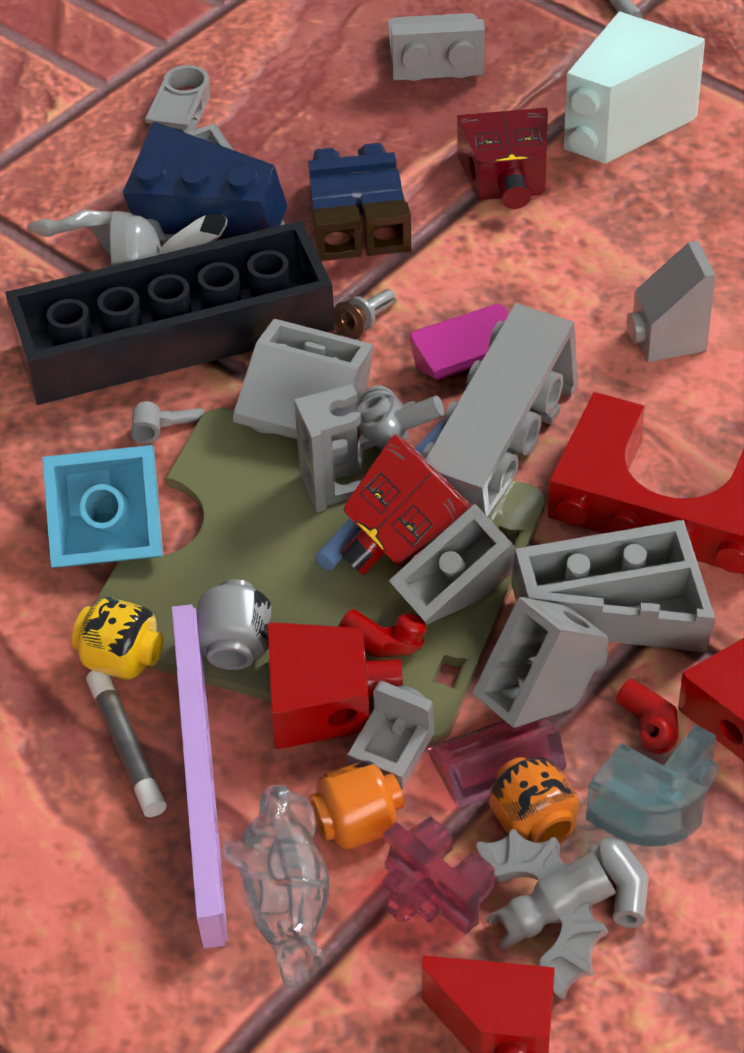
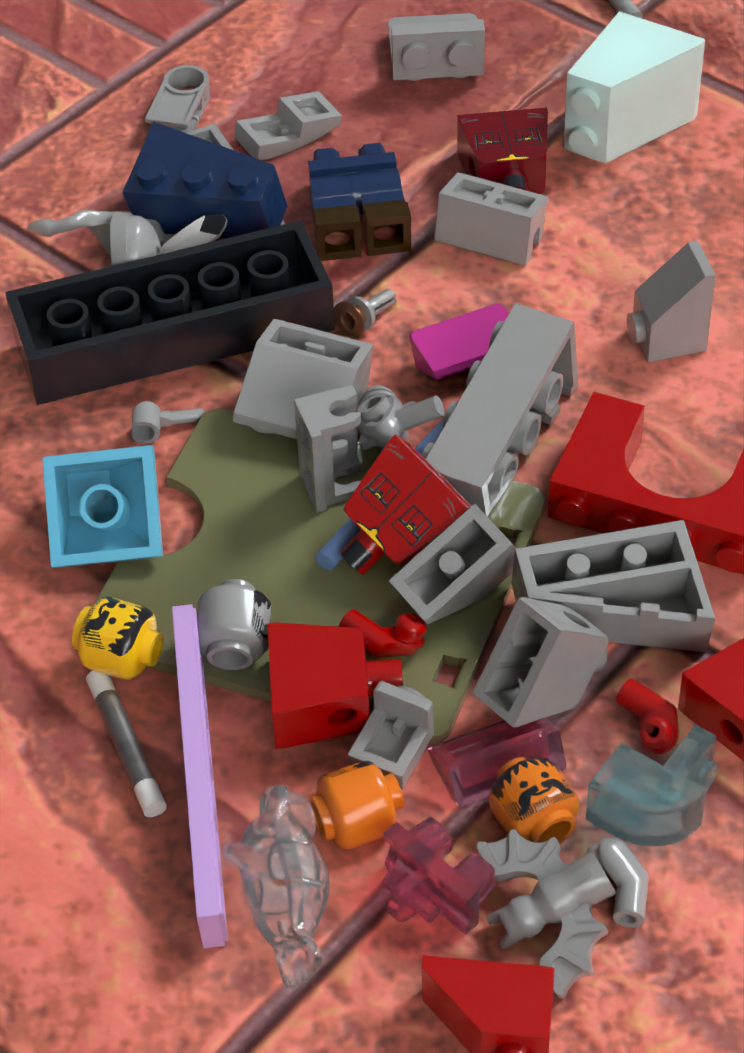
(297, 123): none -> light grey slope
(490, 218): none -> light grey hinge

